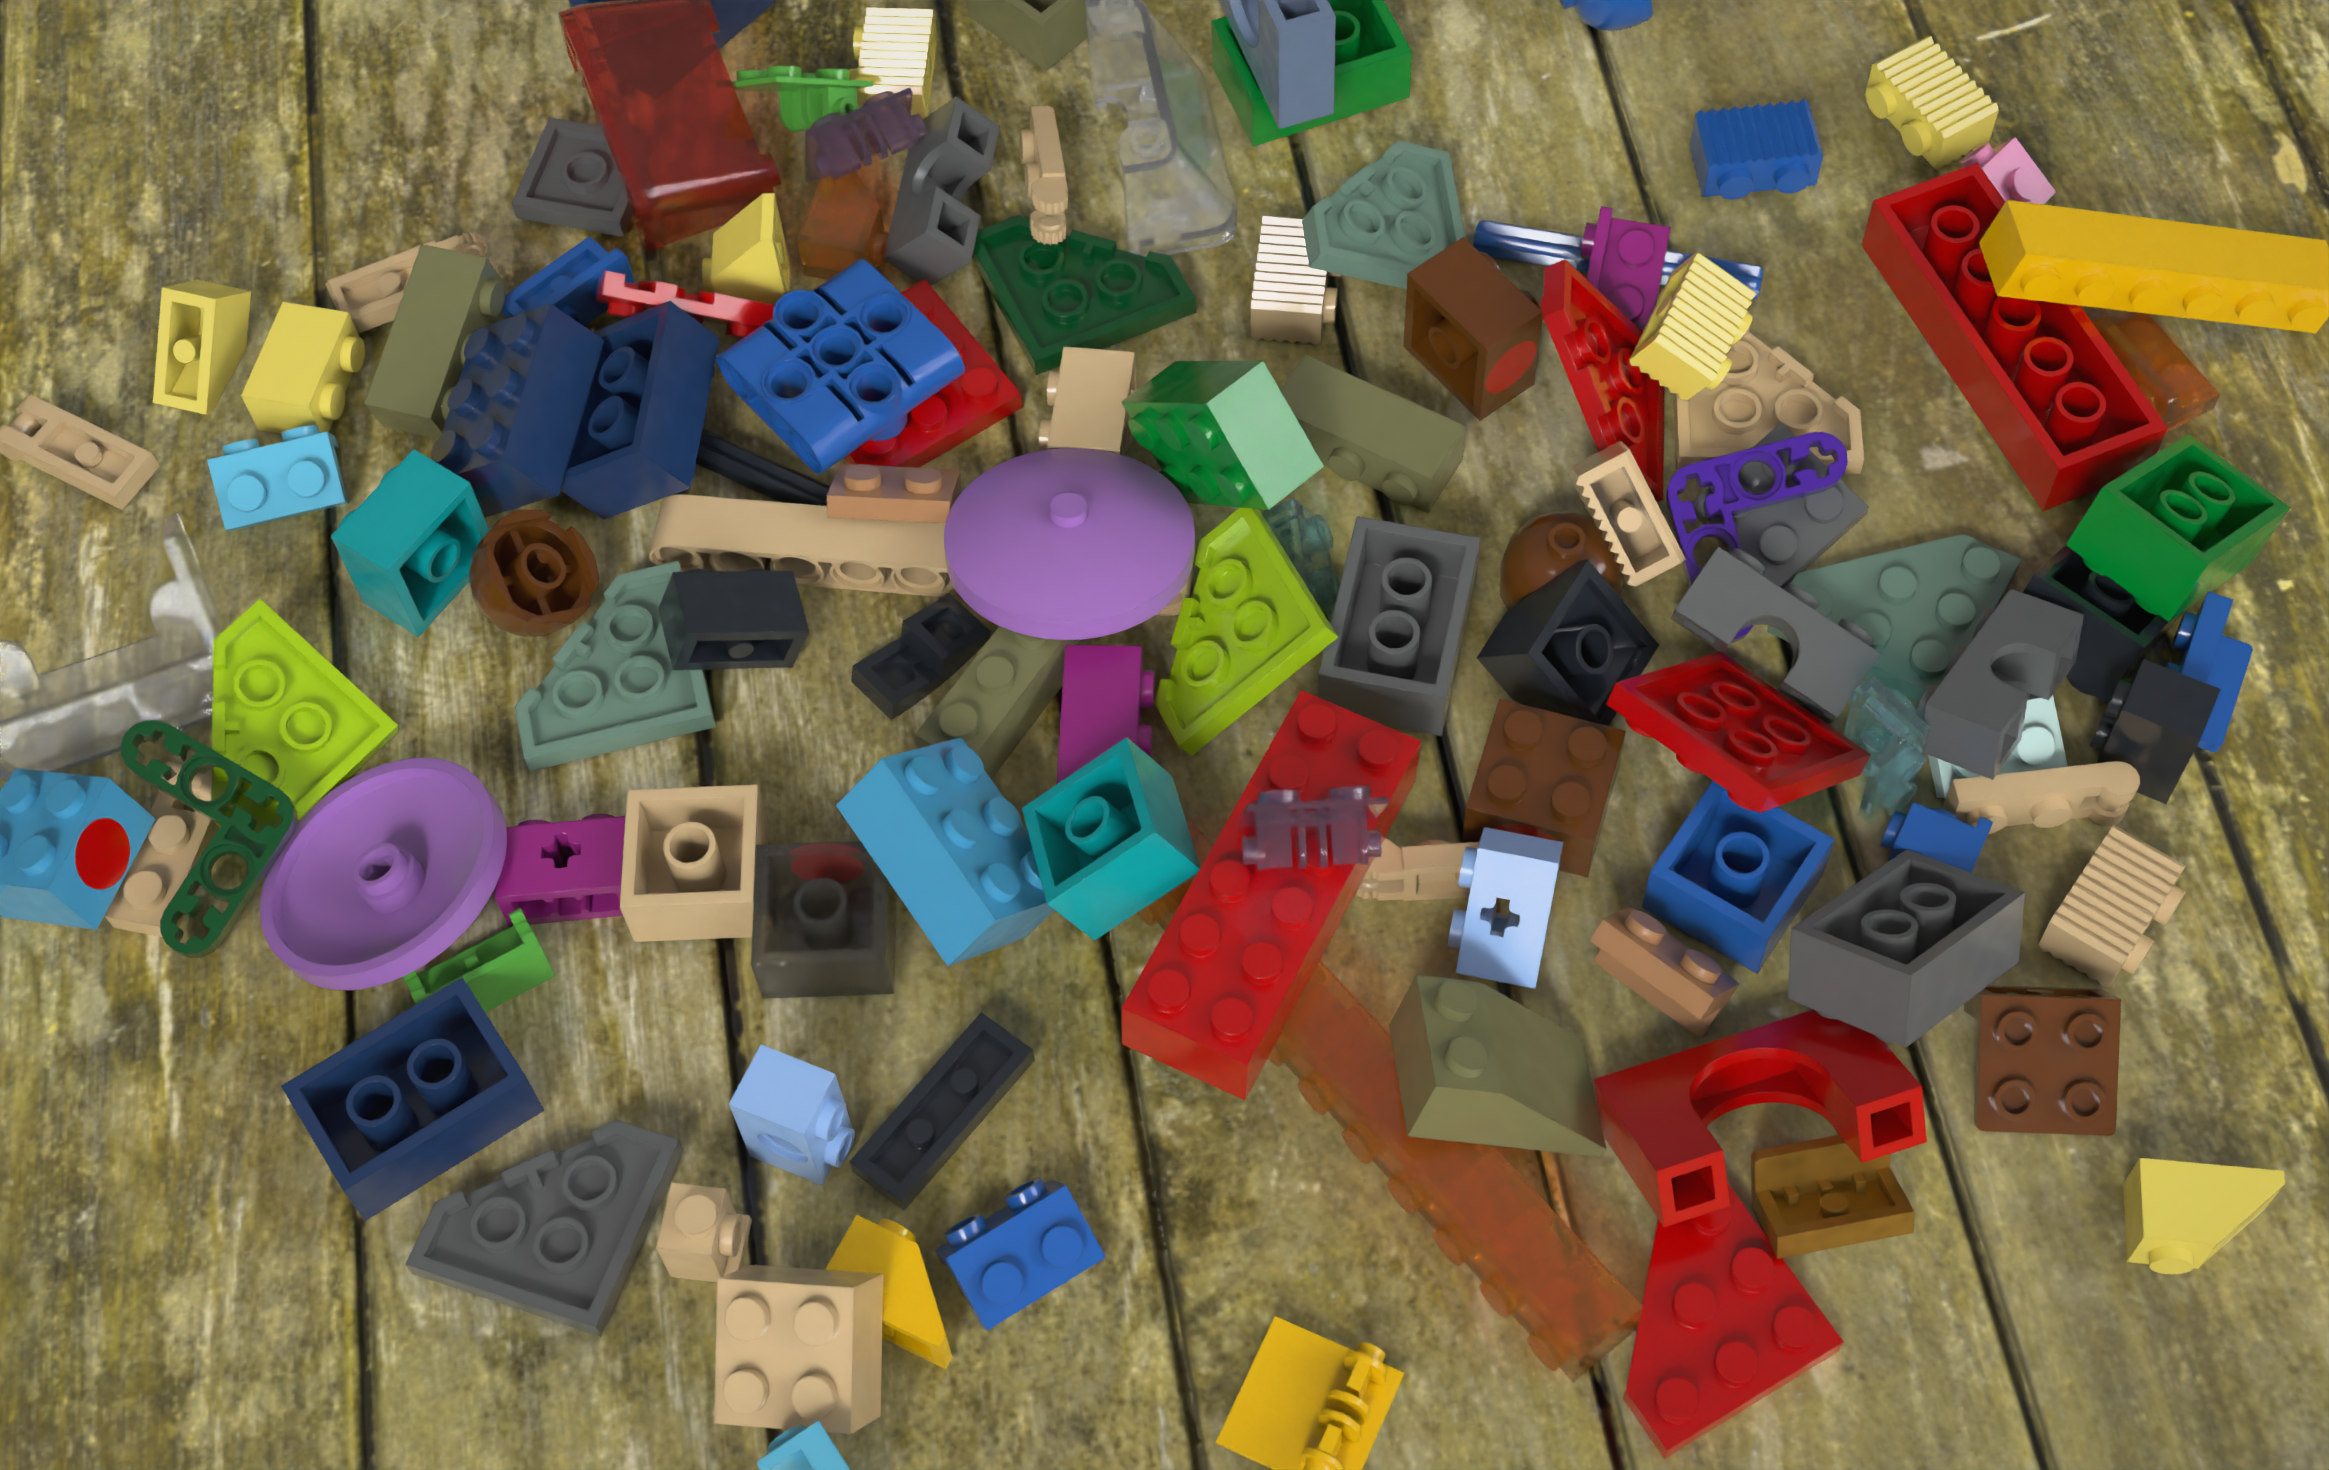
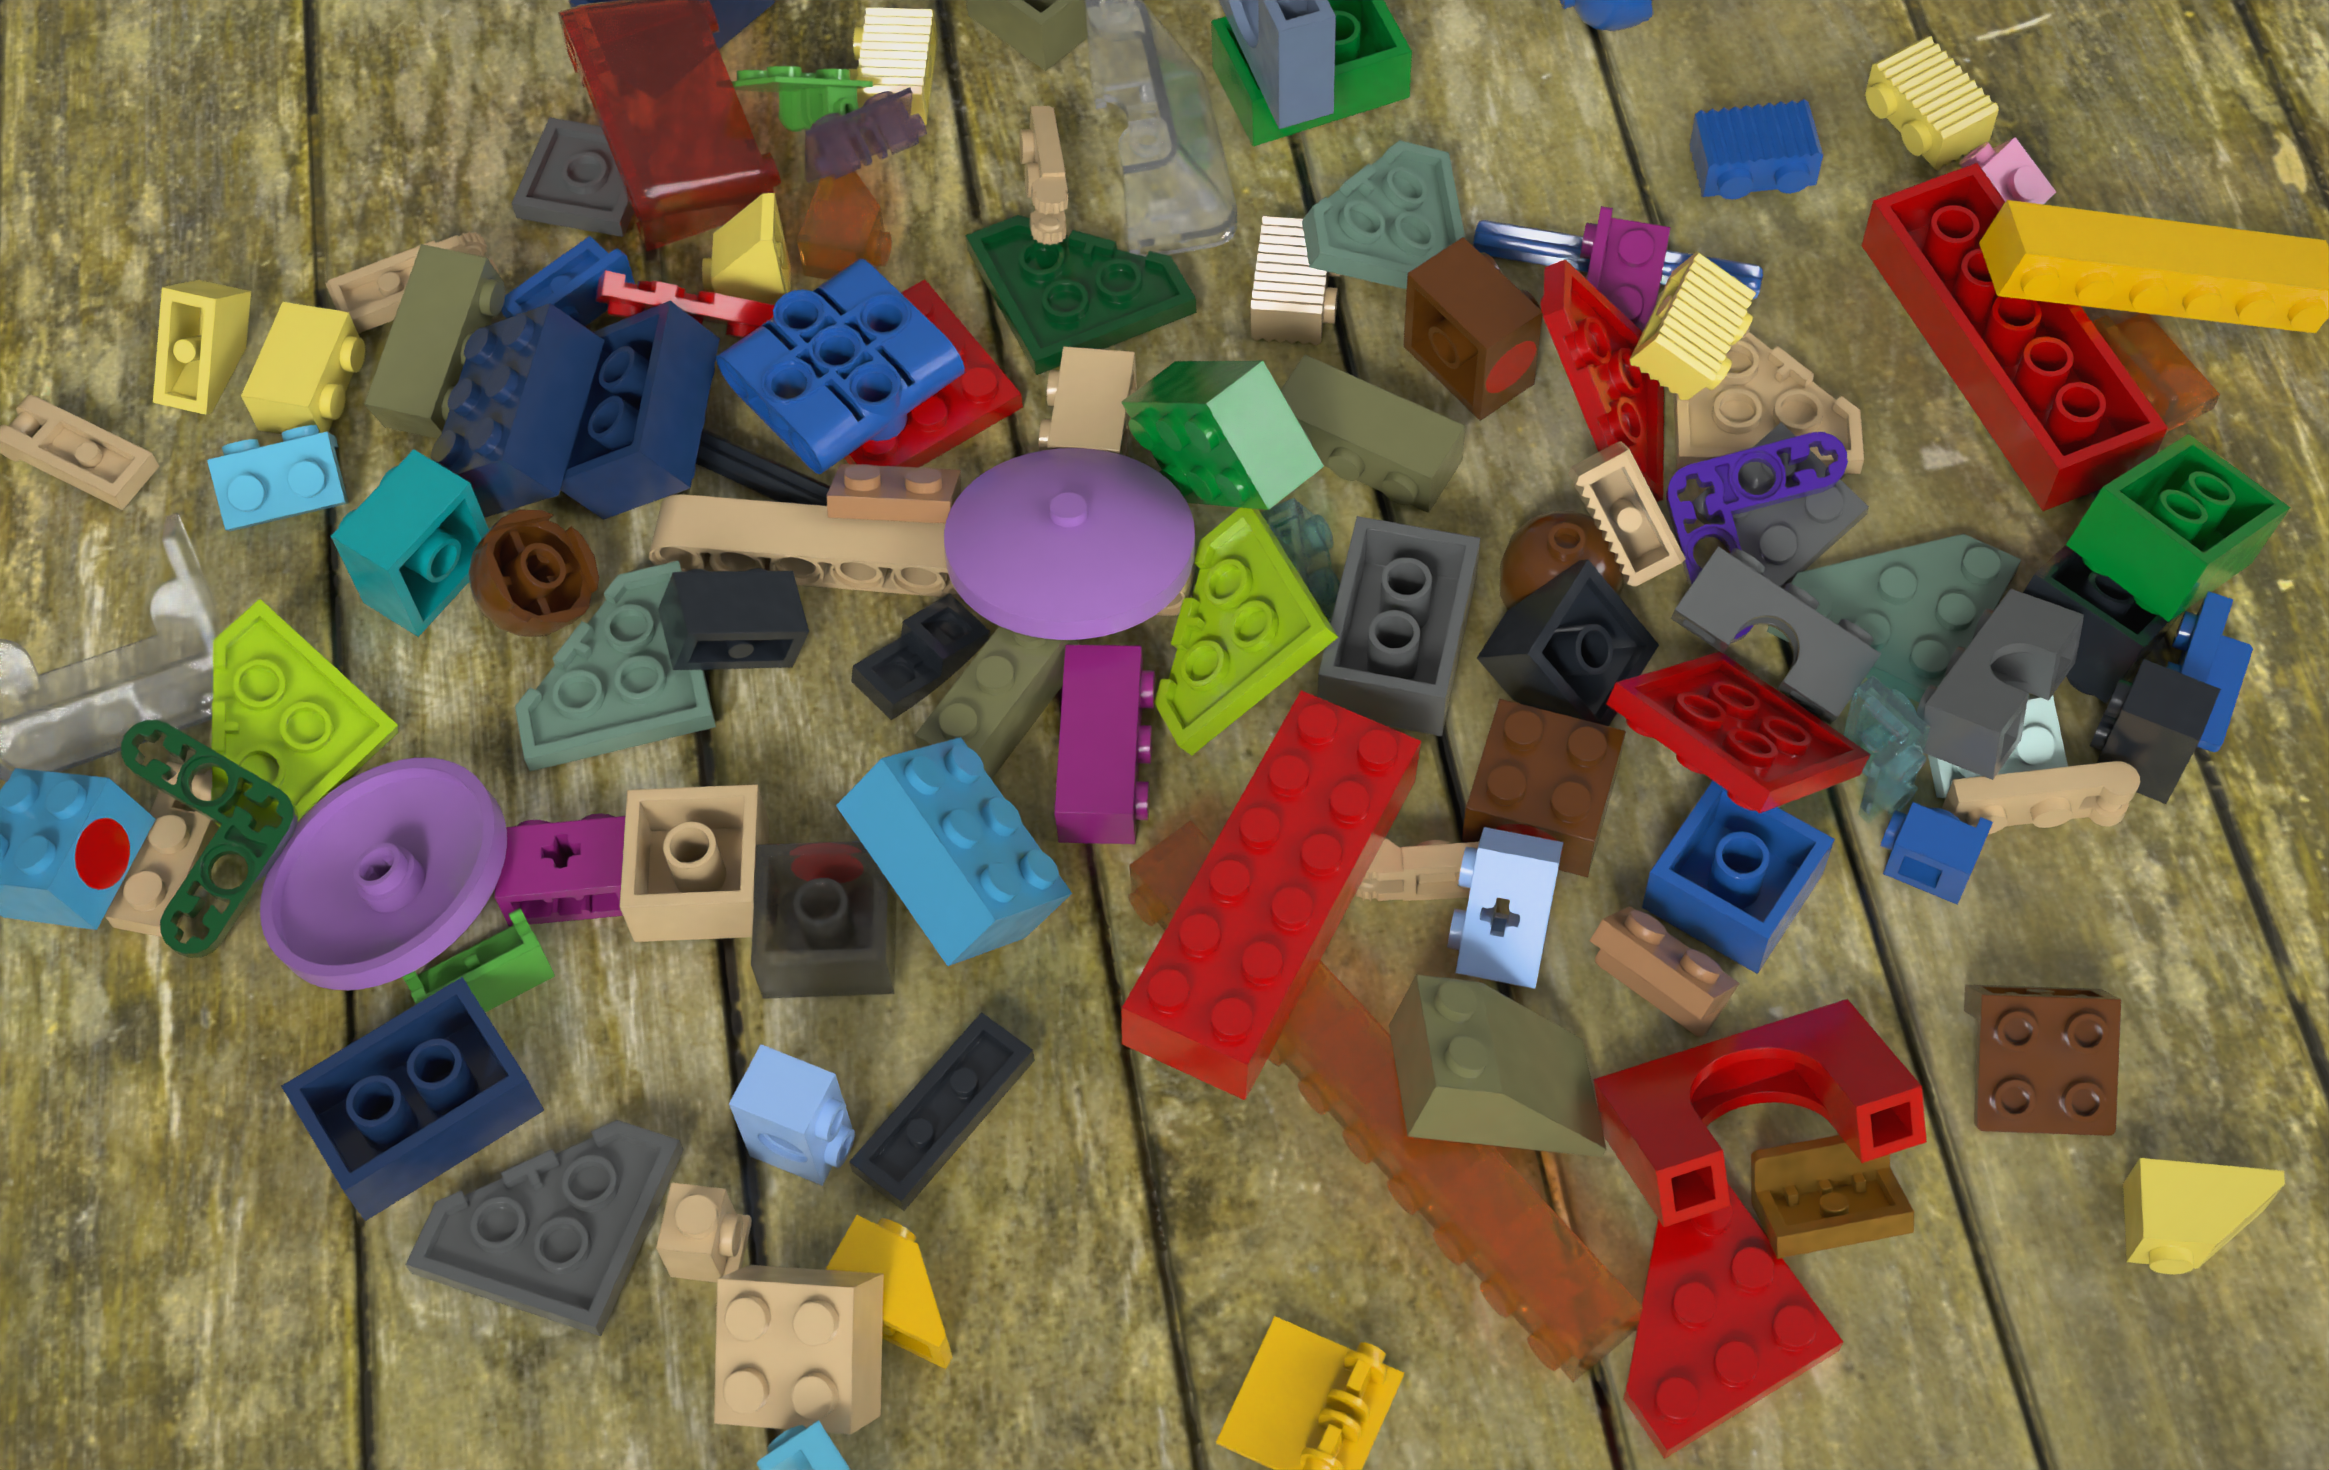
(930, 226): dark grey arch -> none
(1019, 1250): blue bracket -> none
(1110, 839): teal brick -> none
(1343, 810): clear purple hinge -> none
(1905, 947): dark grey brick -> none
(2112, 906): tan brick -> none

